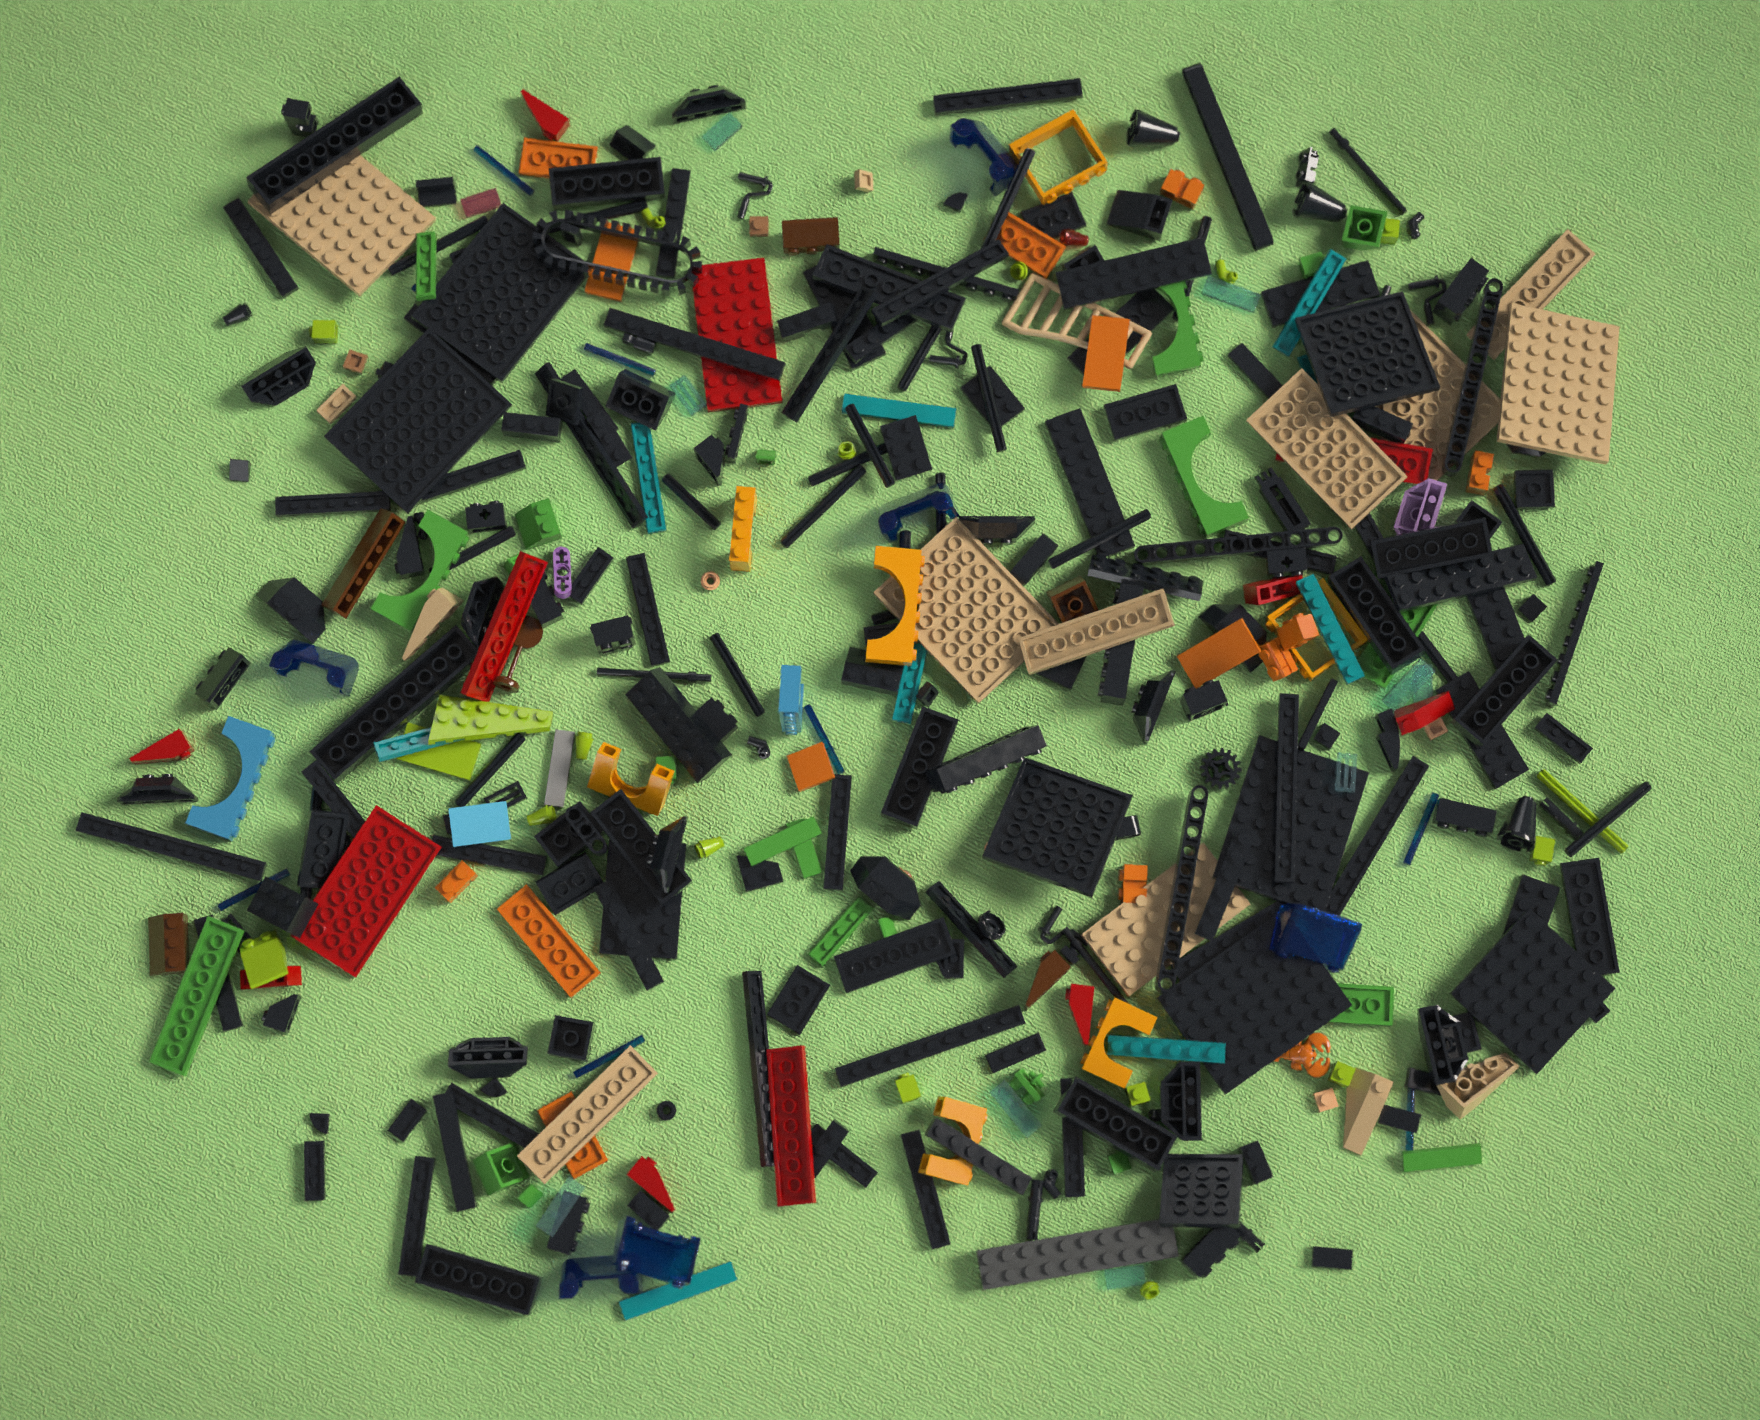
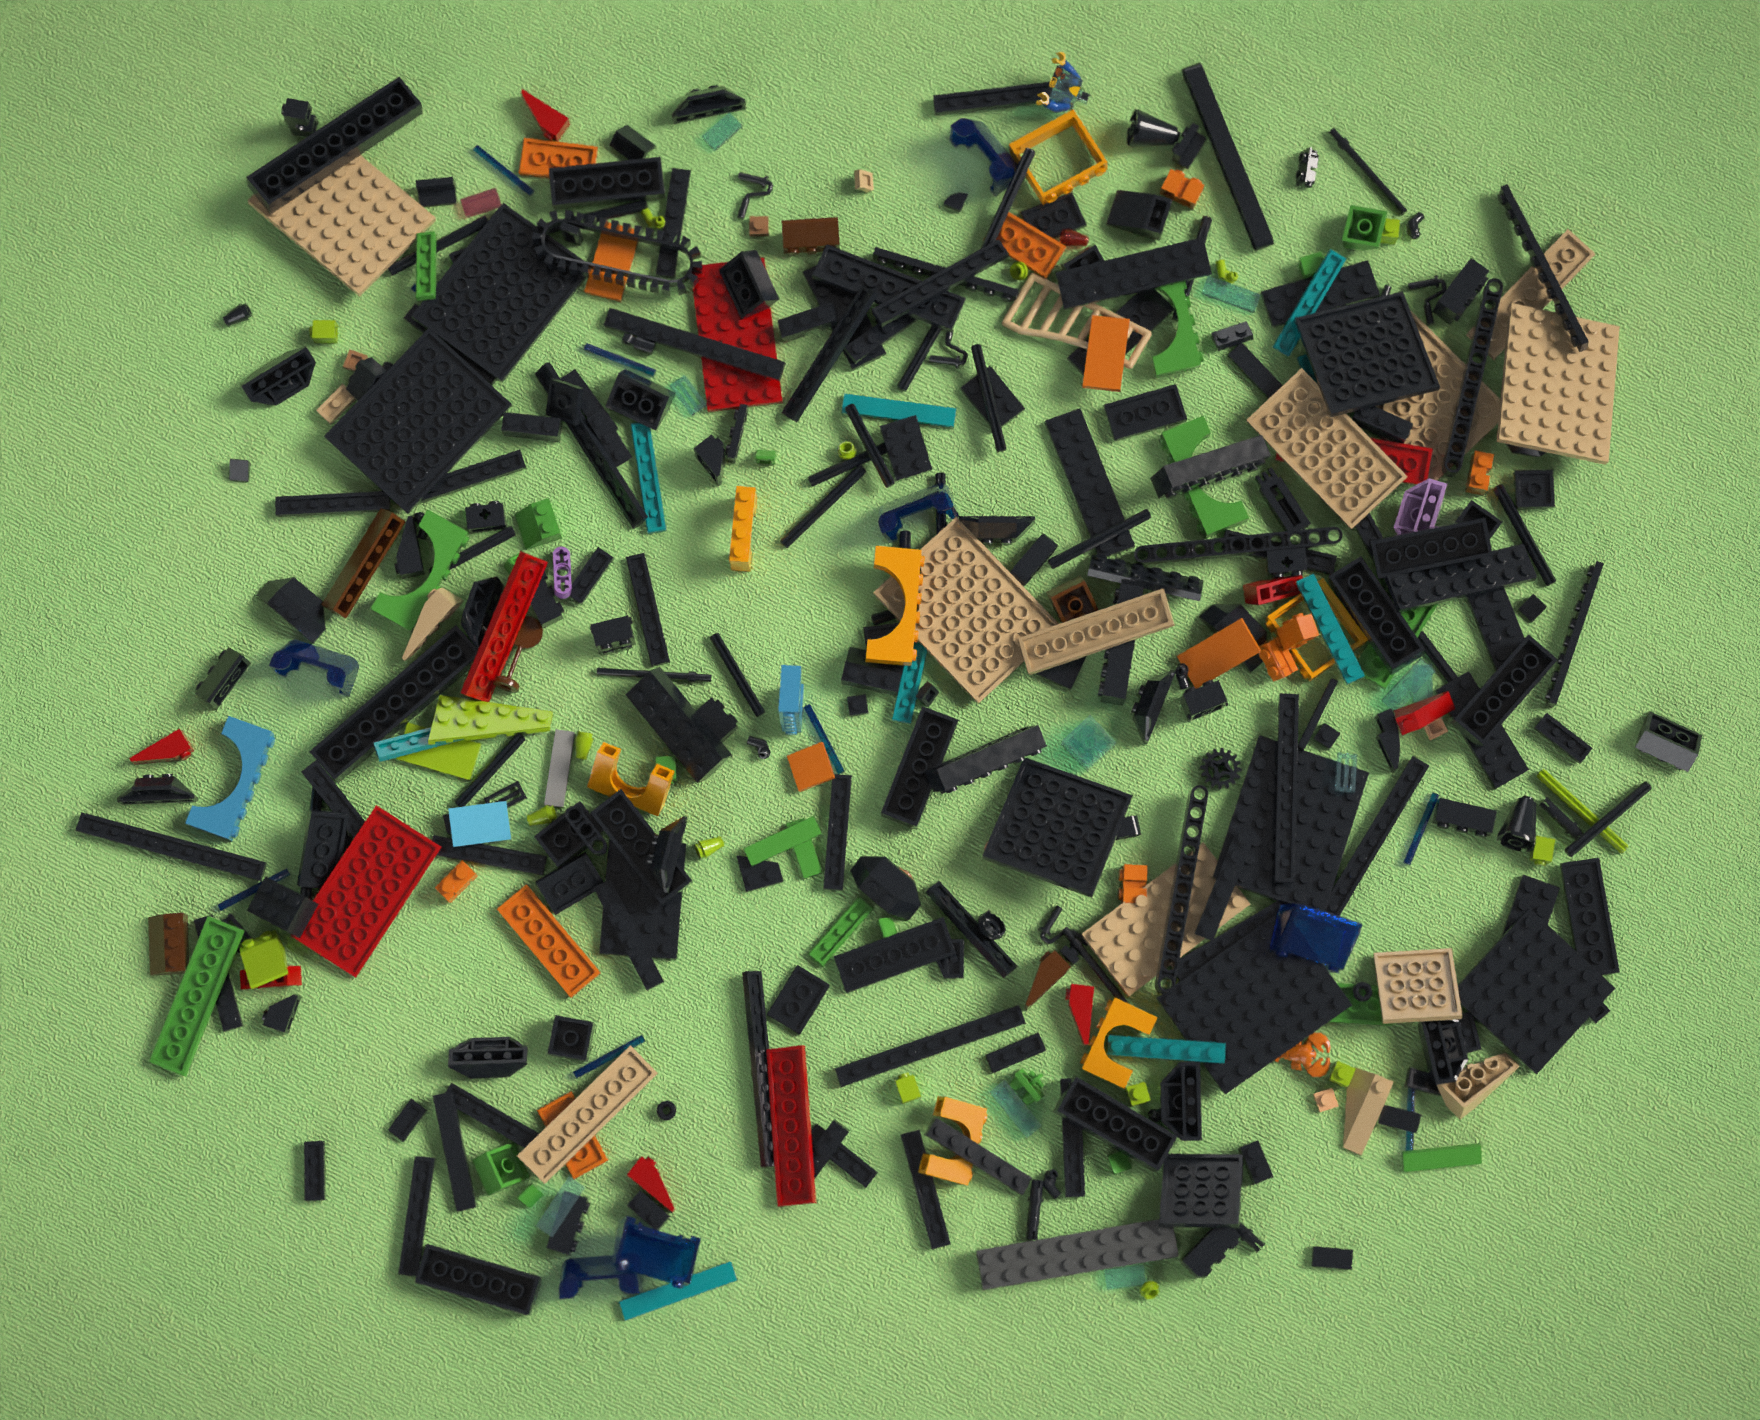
(261, 248): black plate -> none
(320, 1122): black tile -> none
(364, 377): none -> black brick
(494, 1088): black tile -> none
(691, 501): black axle -> none
(708, 575): light nougat plate -> none
(748, 284): none -> black slope
(857, 705): none -> black plate
(1063, 88): none -> torso
(1088, 743): none -> clear light blue brick
(1181, 674): none -> black arm
(1189, 147): none -> black bracket
(1210, 467): none -> black brick
(1232, 336): none -> black plate
(1317, 204): black cone -> none
(1366, 987): none -> black plate
(1417, 986): none -> tan plate
(1544, 270): none -> black plate
(1669, 741): none -> black slope

